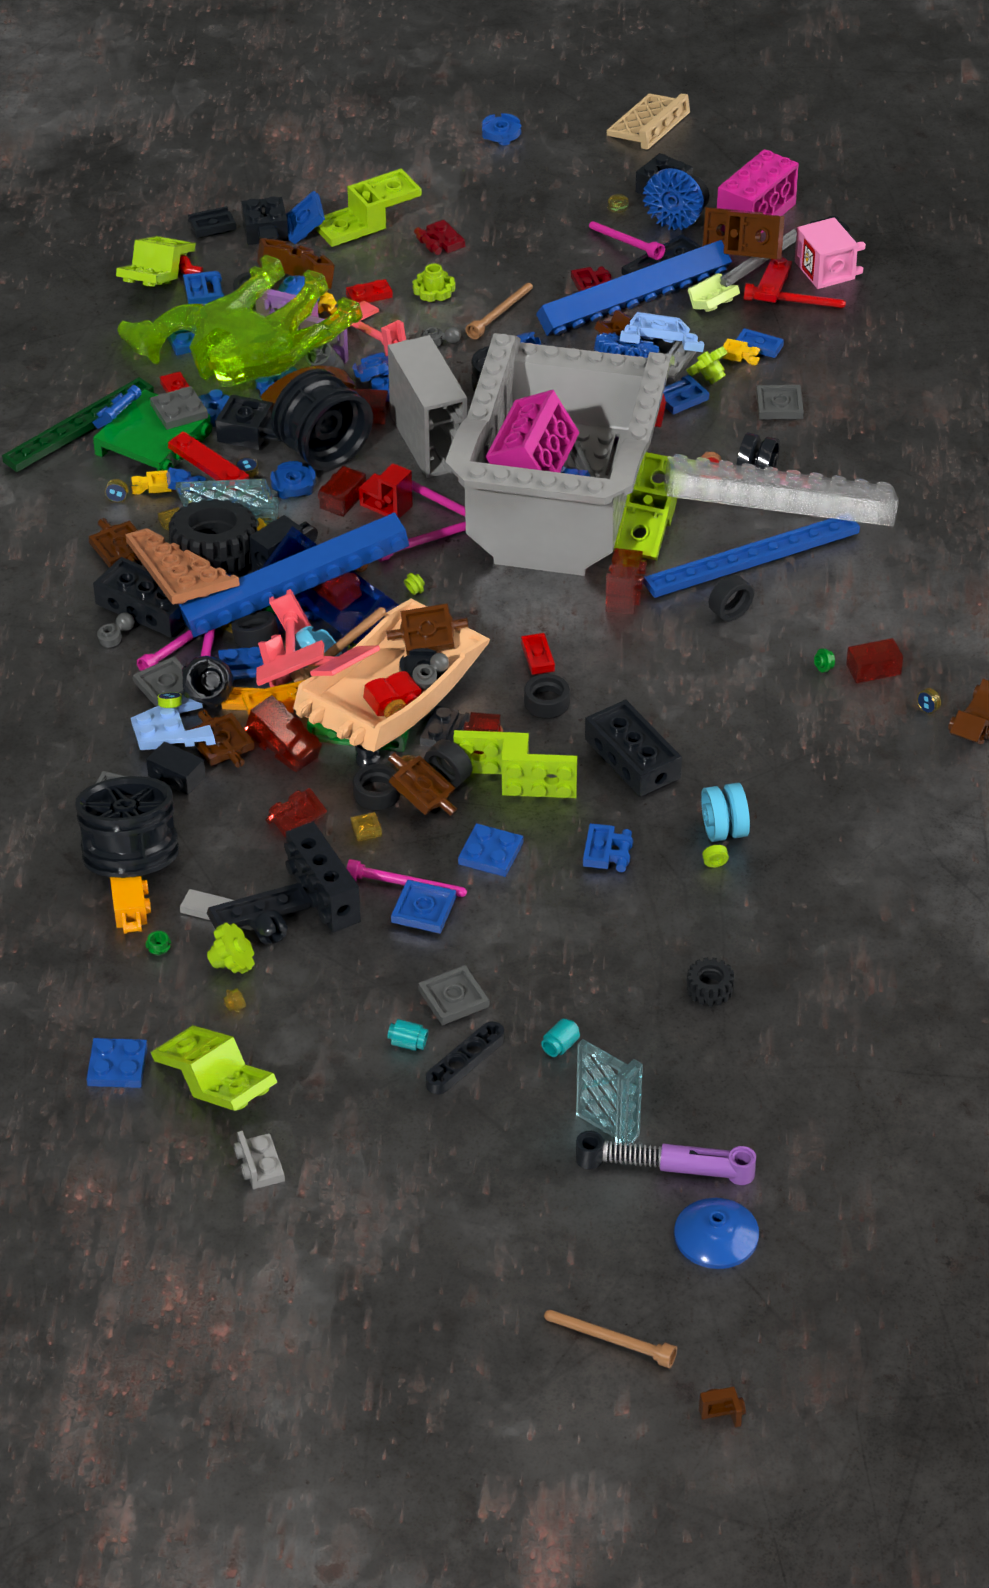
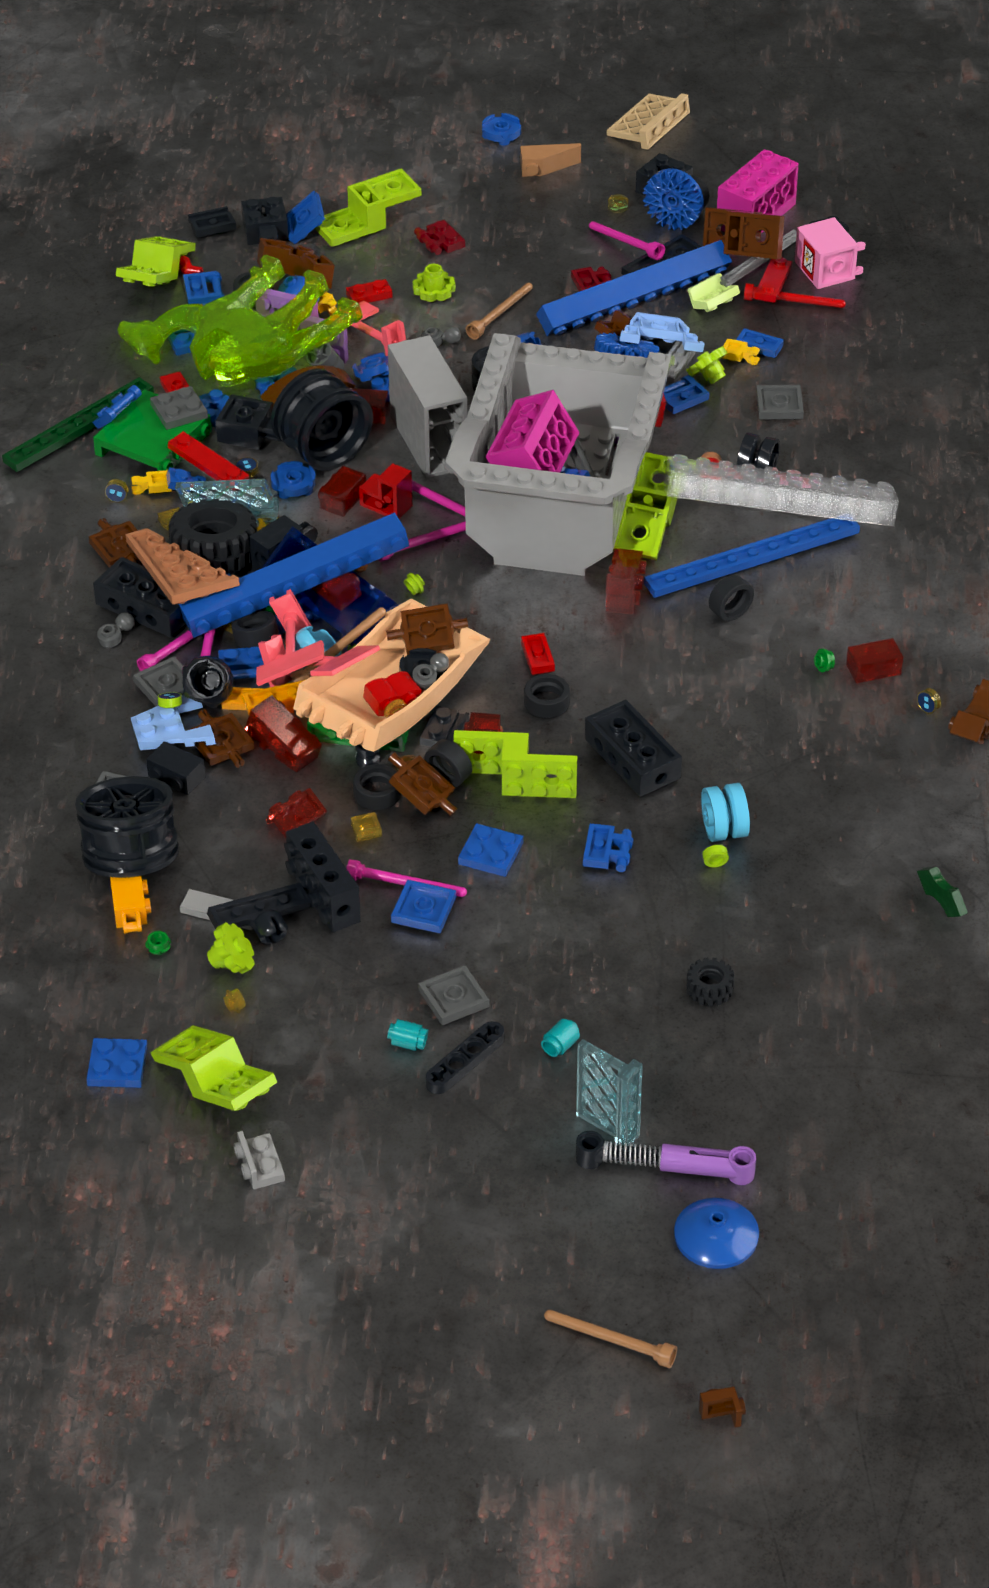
(545, 159): none -> medium nougat slope
(942, 891): none -> dark green tile

